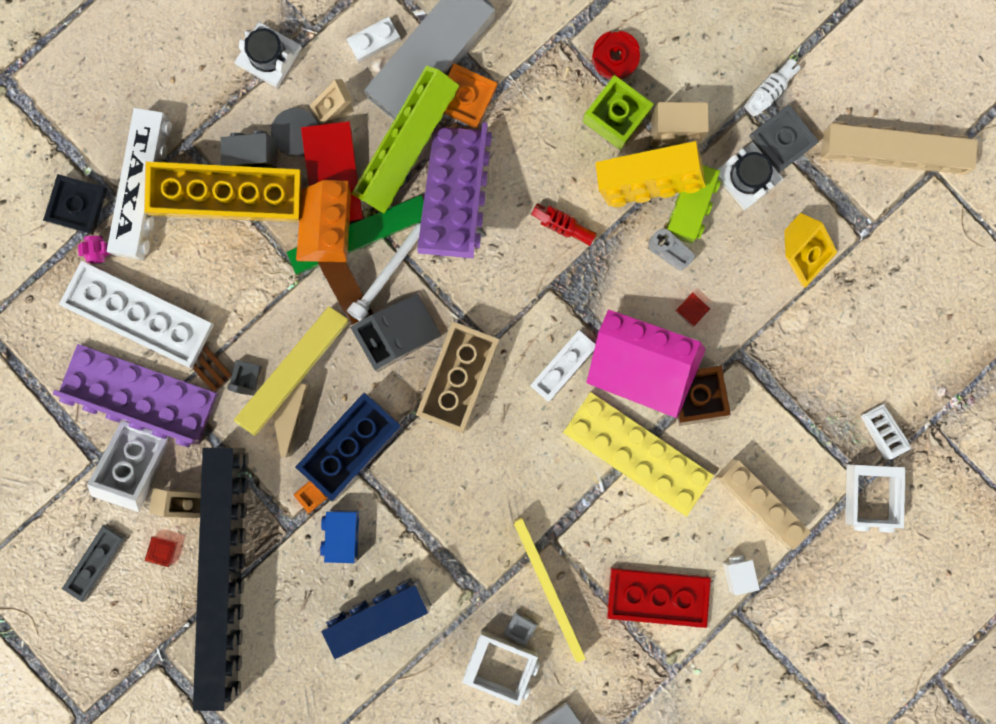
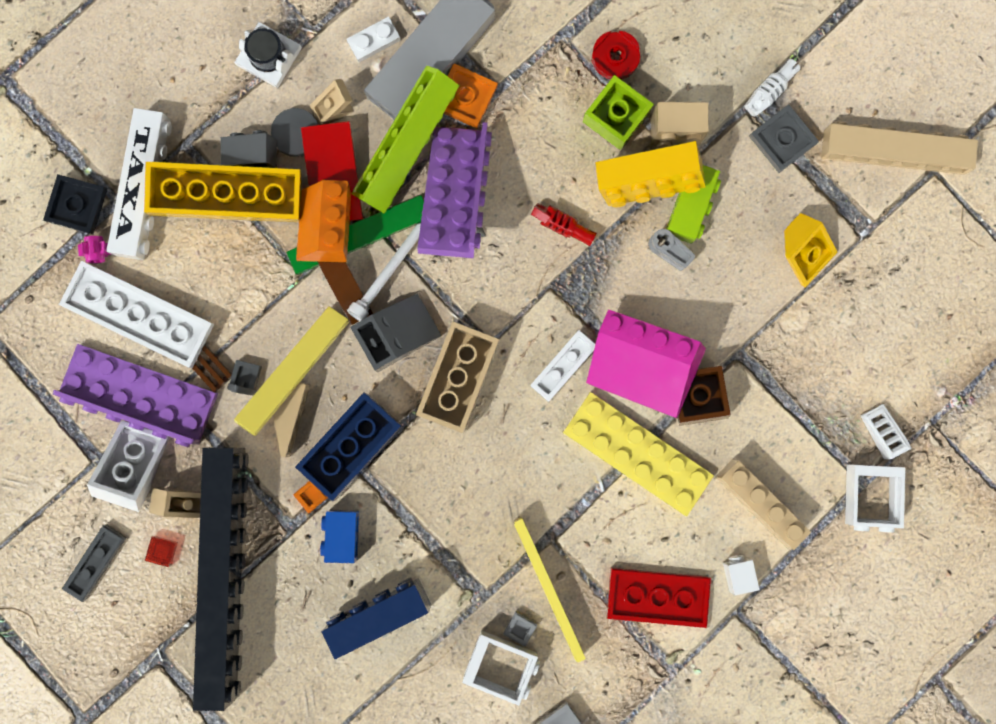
(692, 309): clear red tile -> none
(750, 173): piece -> none

